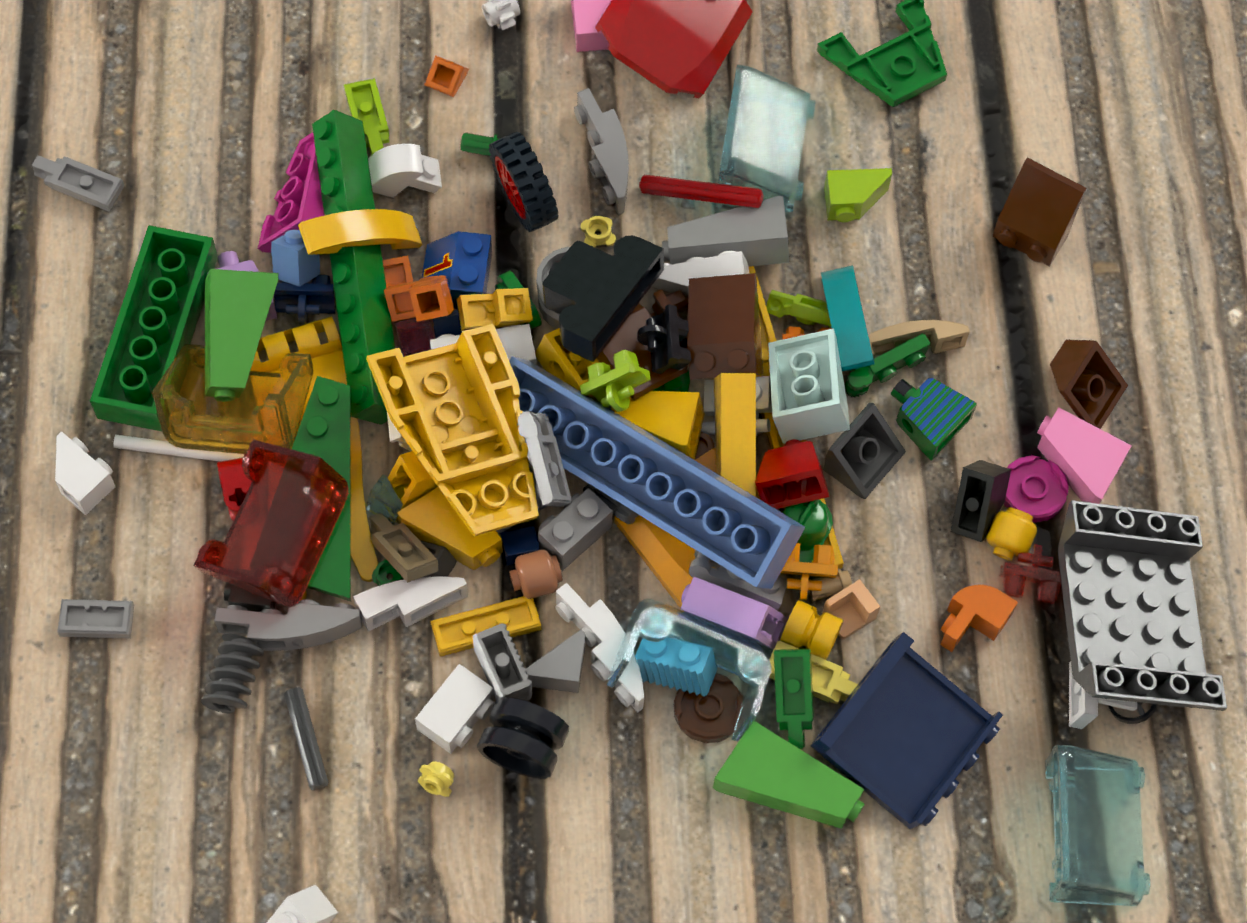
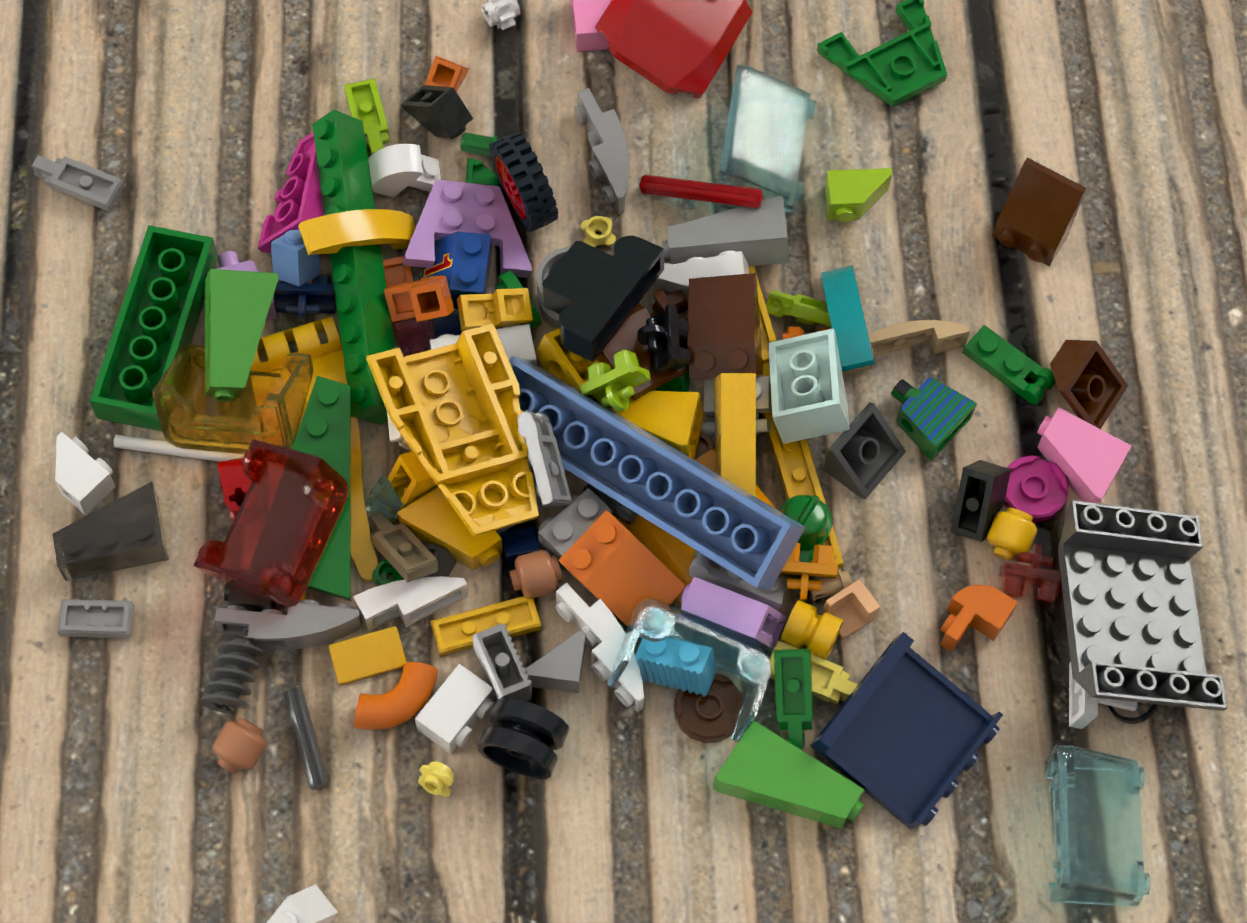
(113, 537): none -> clear smoke wedge
(239, 745): none -> nougat head
(367, 655): none -> yellow slope
(401, 702): none -> orange cylinder
(438, 110): none -> pearl dark grey slope
(469, 209): none -> lavender wing
(479, 174): none -> green tile
(619, 568): none -> orange slope
(791, 475): red torso -> none
(886, 365): green hinge -> none
(1009, 365): none -> green plate

